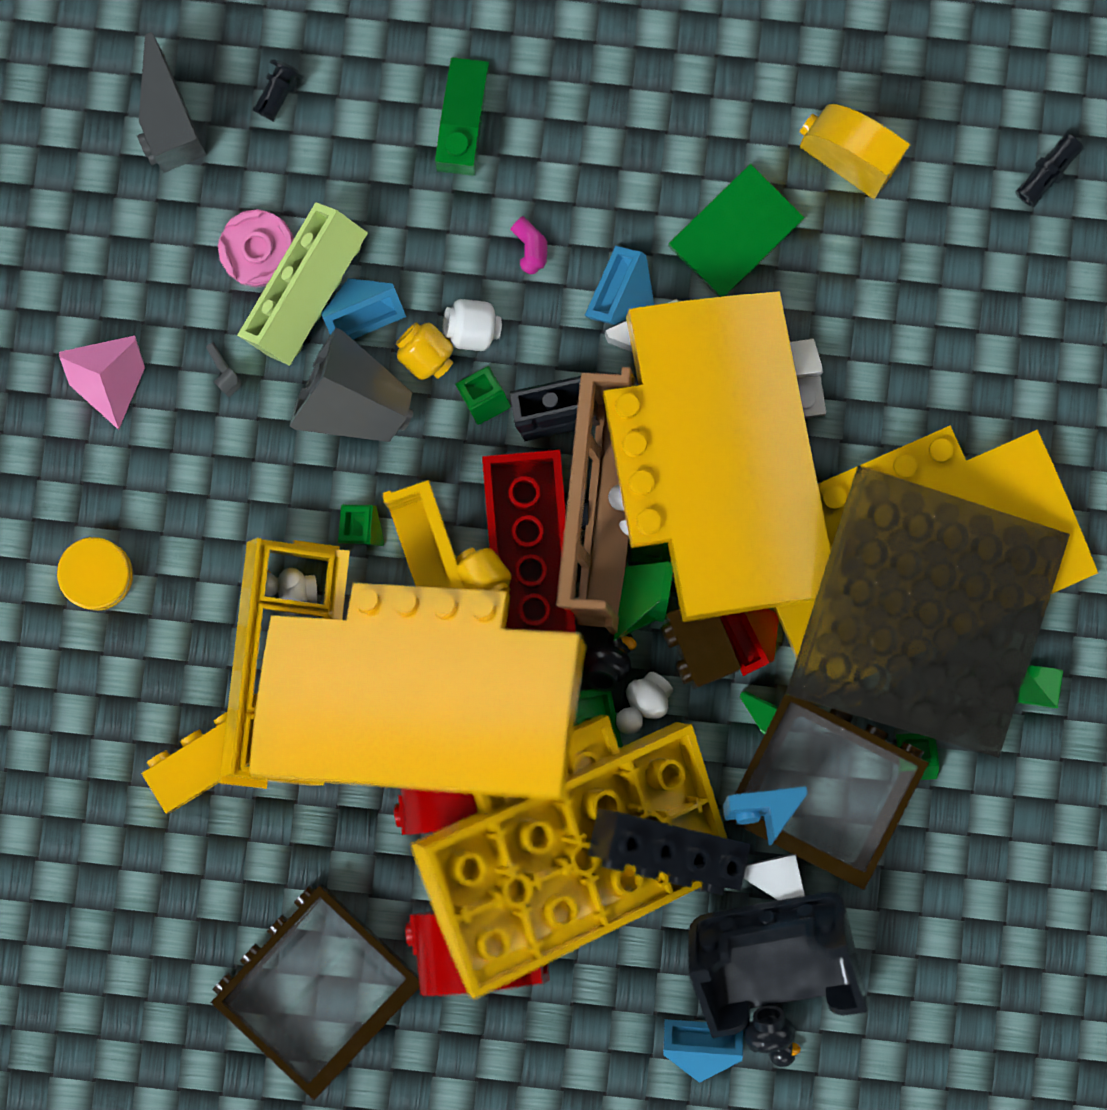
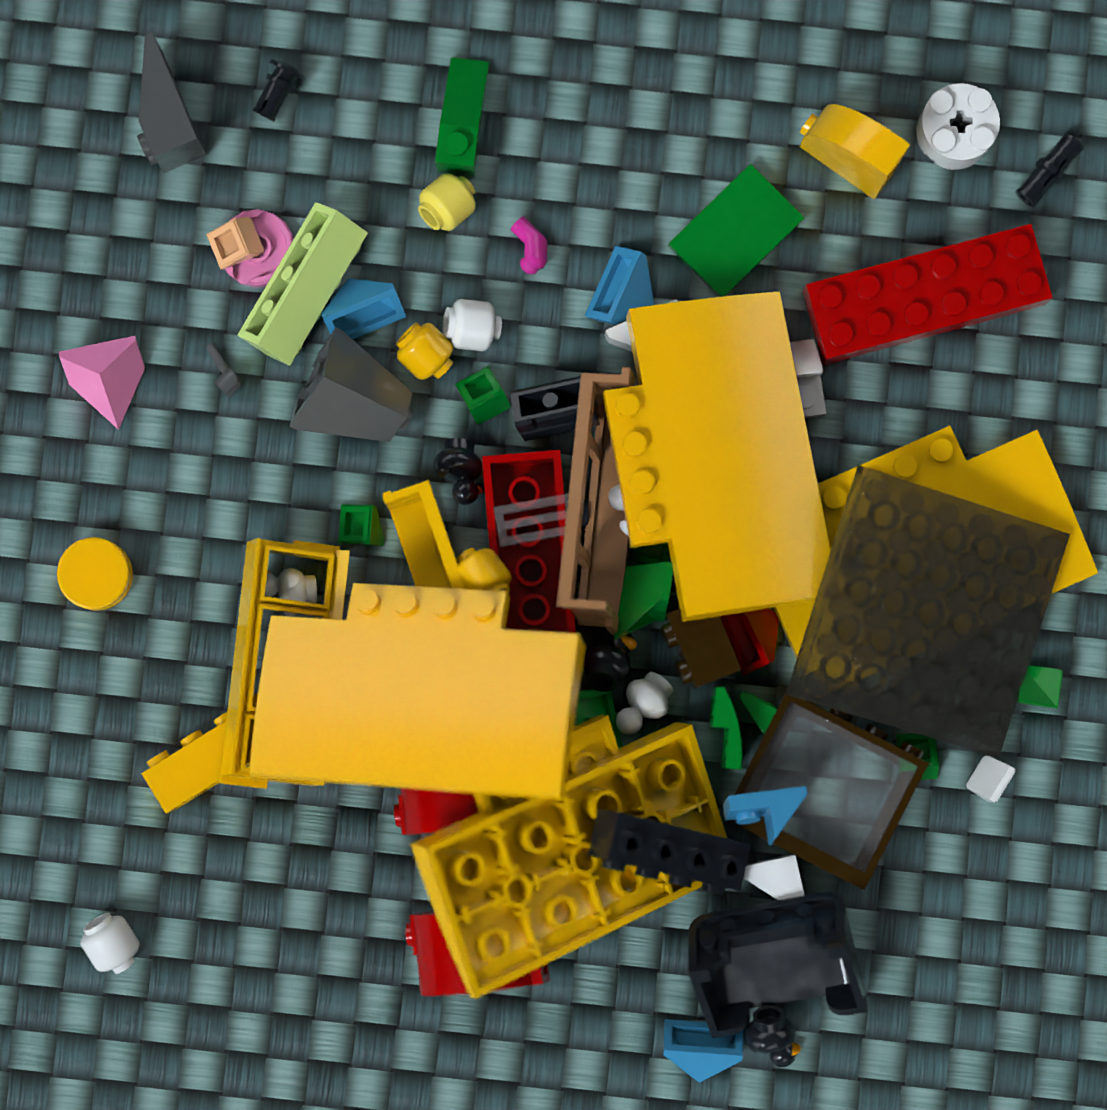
(109, 943): none -> white head
(235, 242): none -> light nougat slope
(315, 990): clear piece -> none
(447, 202): none -> light yellow head
(462, 465): none -> black animal
(503, 525): none -> clear tile
(724, 717): none -> green slope
(927, 294): none -> red brick
(972, 109): none -> white brick
(990, 779): none -> white slope

